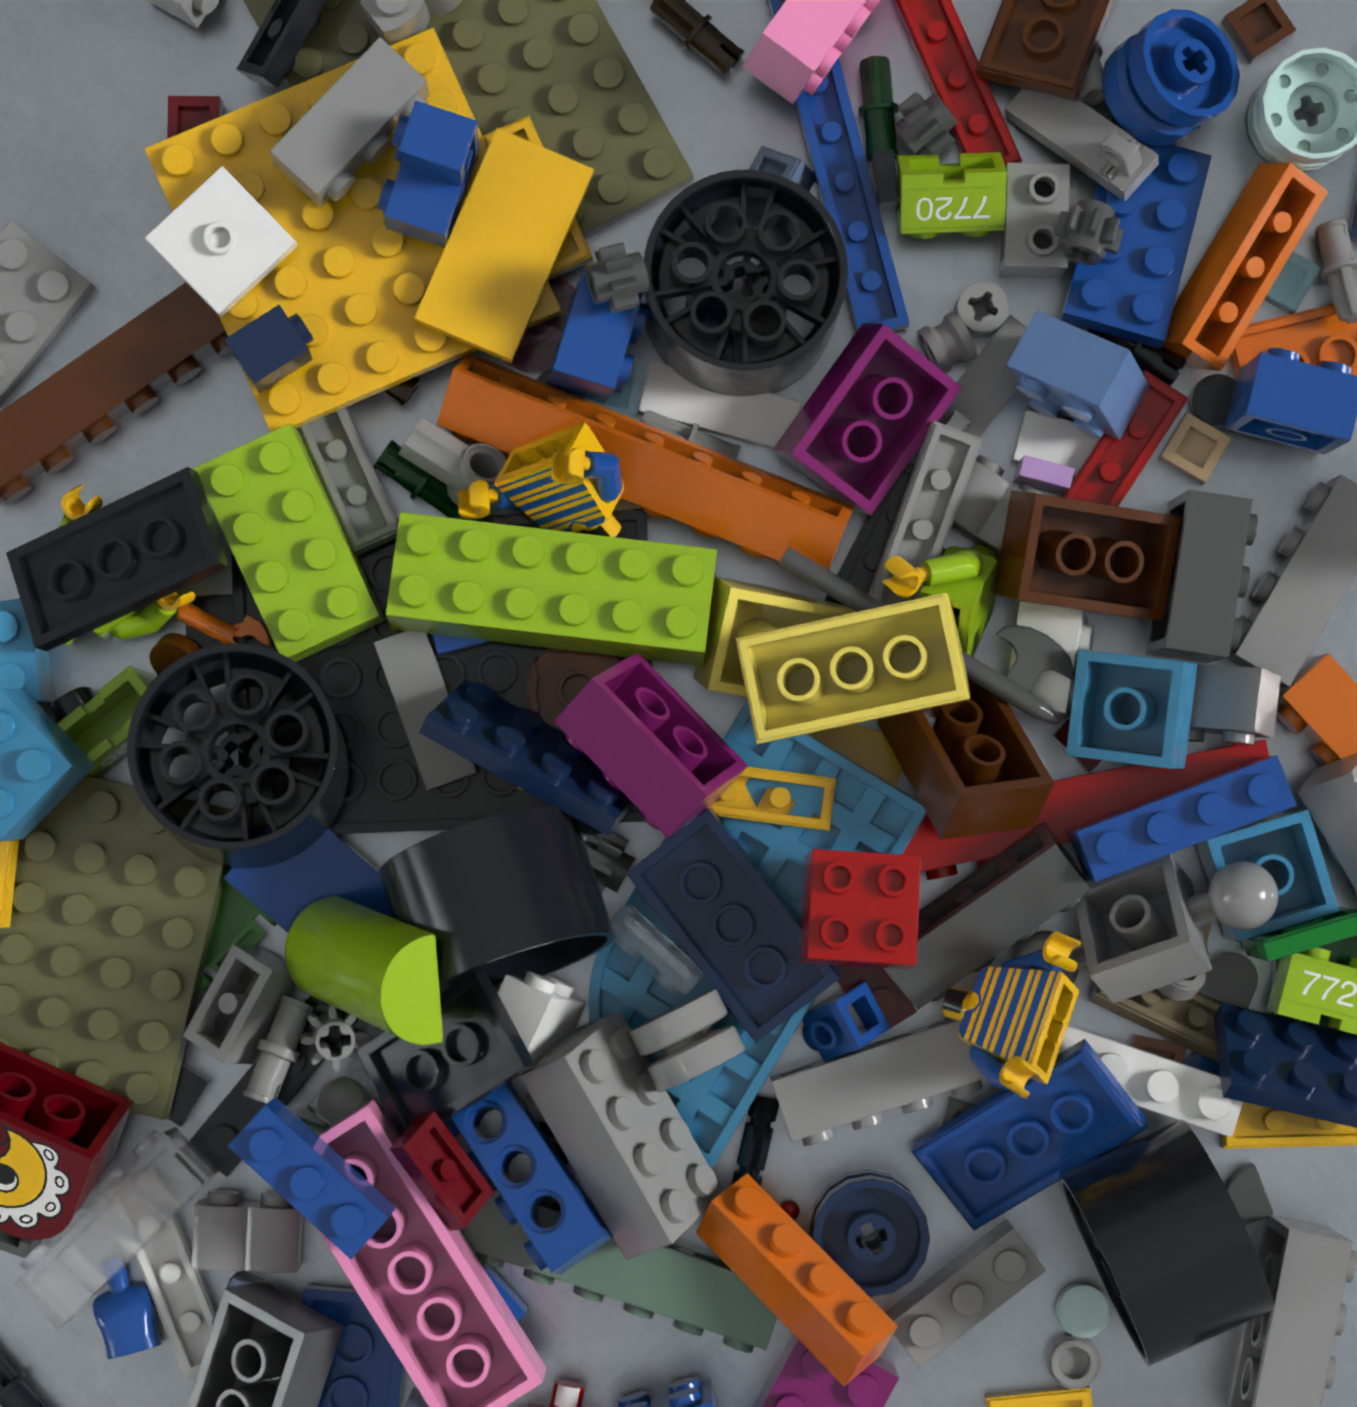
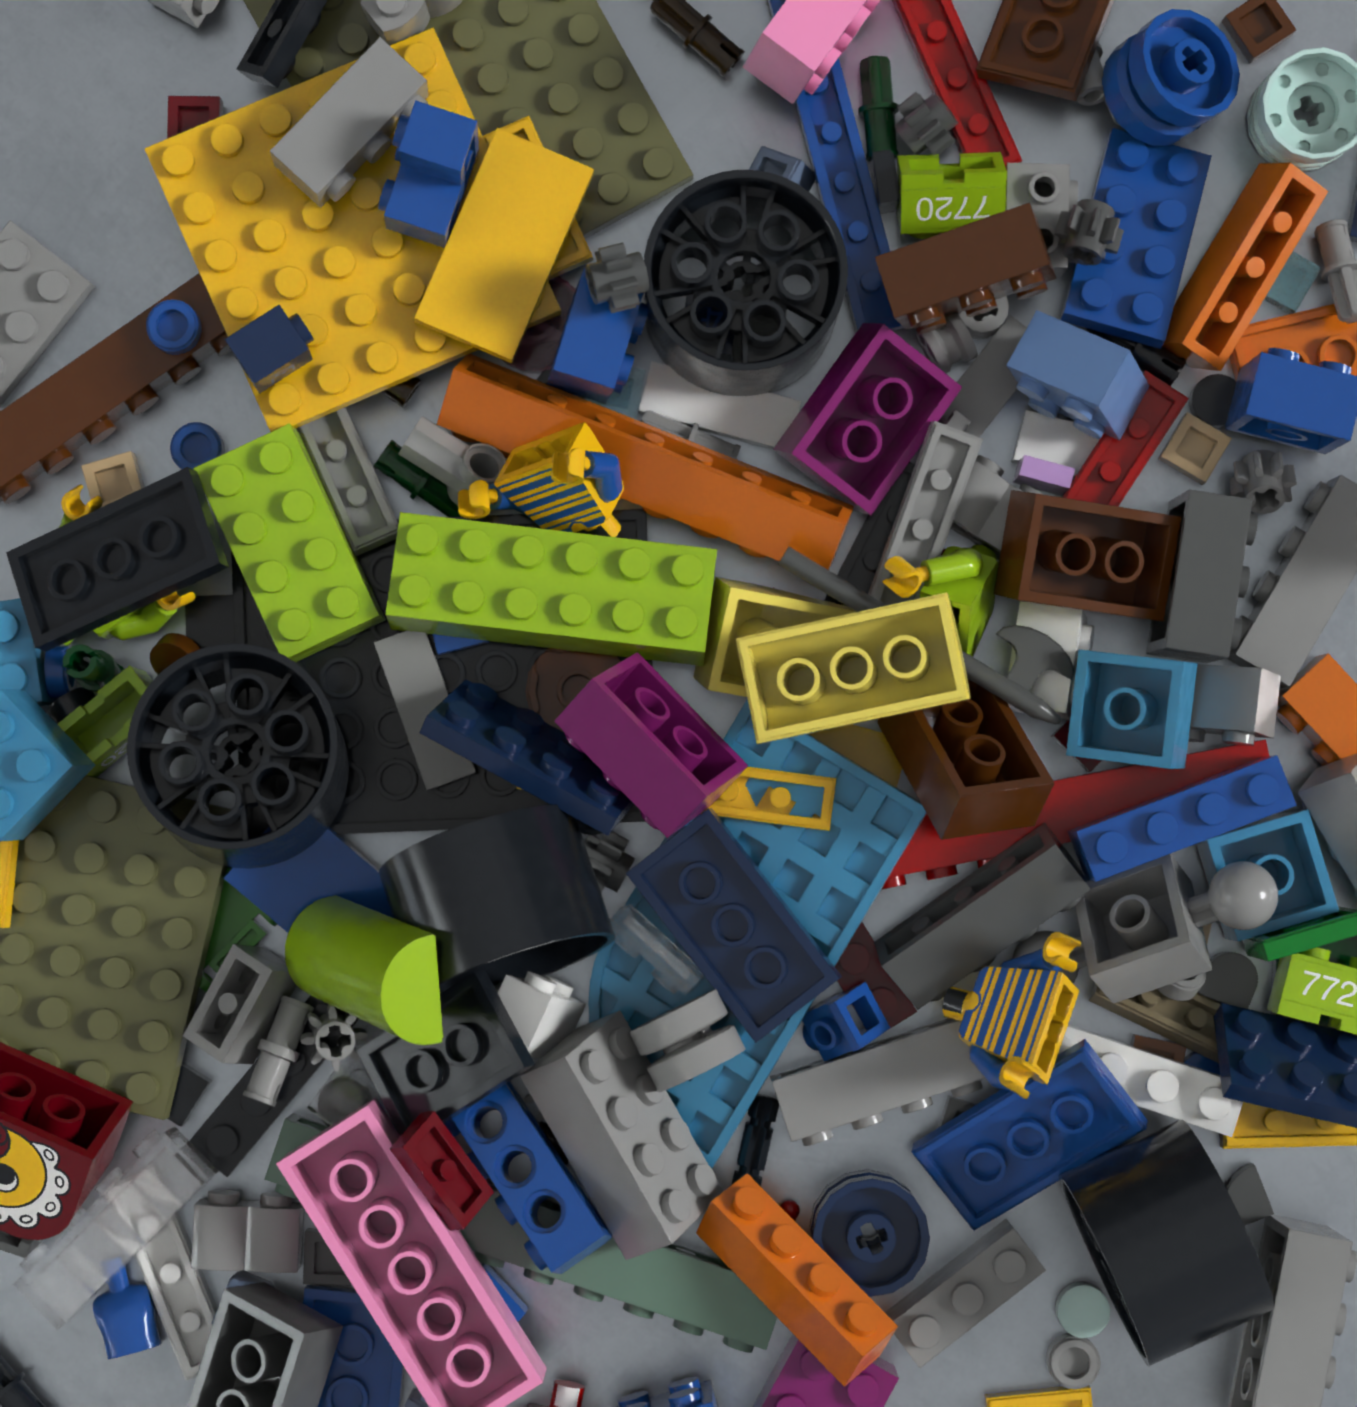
(56, 677): none -> blue tile
(93, 671): none -> dark green pin
(113, 477): none -> tan tile
(173, 327): none -> blue tile
(195, 445): none -> blue tile
(220, 629): orange bar -> none
(221, 241): white plate -> none
(312, 1177): blue brick -> none
(320, 1263): none -> dark grey tile
(860, 909): red brick -> none
(966, 269): none -> reddish brown brick
(1084, 140): light grey hinge -> none
(1264, 480): none -> light grey gear

